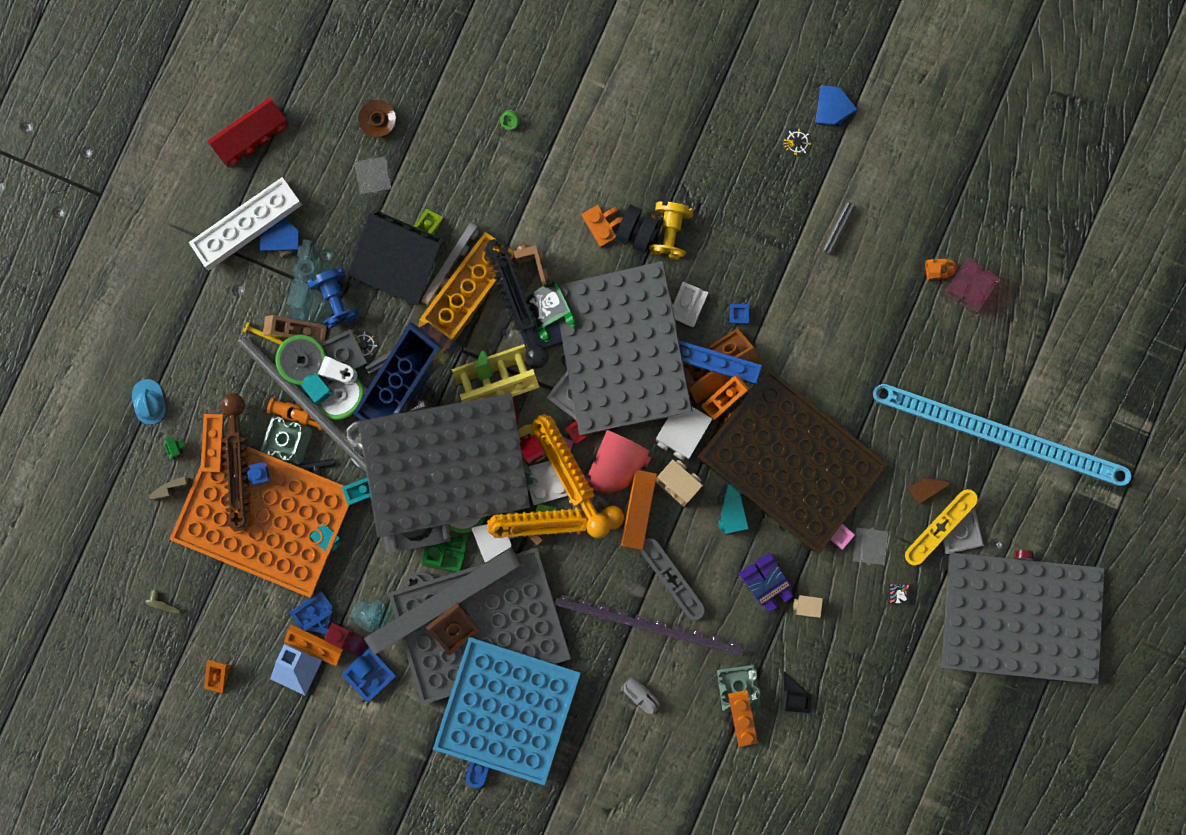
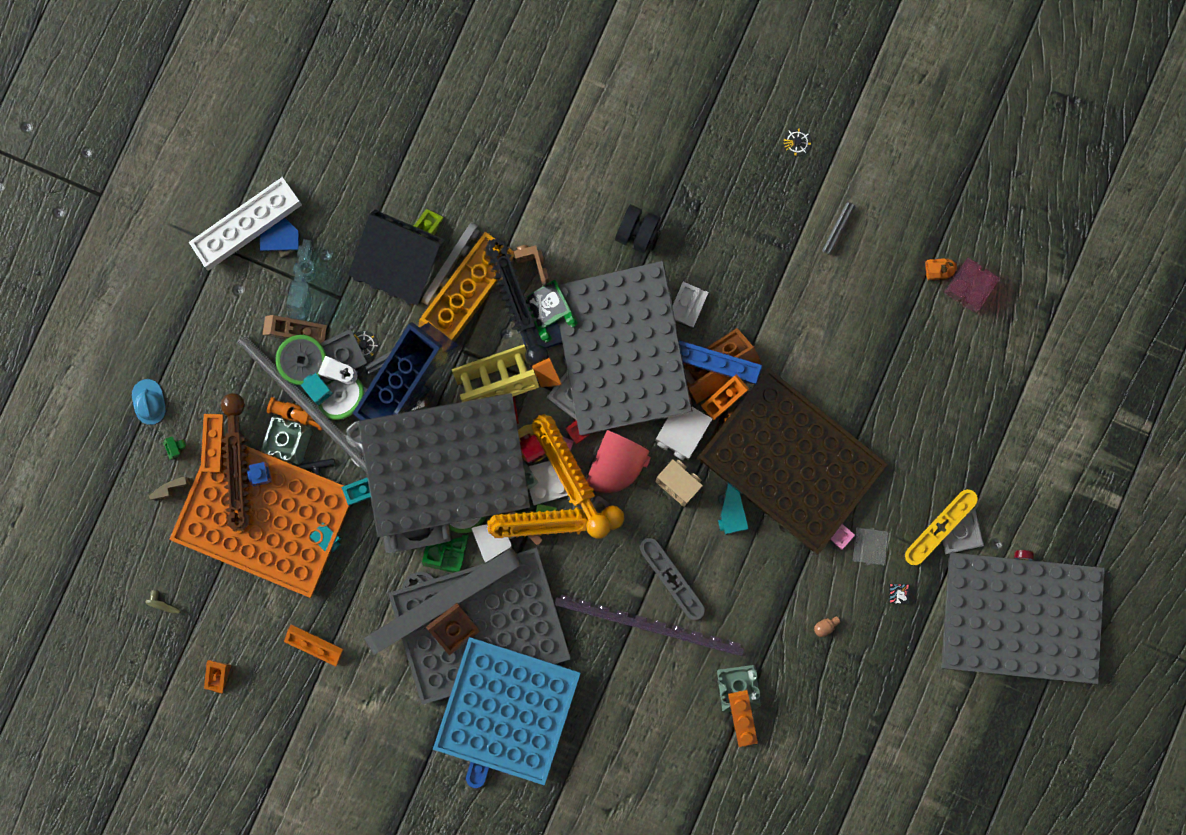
(248, 132): red slope -> none
(260, 333): yellow piece -> none
(295, 669): light blue slope -> none
(313, 613): blue slope -> none
(331, 291): blue piece -> none
(345, 639): dark red slope -> none
(368, 614): clear light blue piece -> none
(368, 675): blue plate -> none
(372, 175): clear piece -> none
(376, 109): reddish brown dish -> none
(483, 367): bright green slope -> none
(510, 120): bright green tile -> none
(546, 373): none -> orange slope
(599, 225): orange hinge -> none
(638, 509): orange panel -> none
(640, 695): light grey arm -> none
(672, 222): yellow piece -> none
(739, 314): blue plate -> none
(772, 584): hips -> none
(793, 696): black slope -> none
(808, 606): tan brick -> none
(826, 626): none -> nougat cylinder
(833, 106): blue slope -> none
(927, 487): reddish brown slope -> none
(1001, 435): medium azure gear -> none

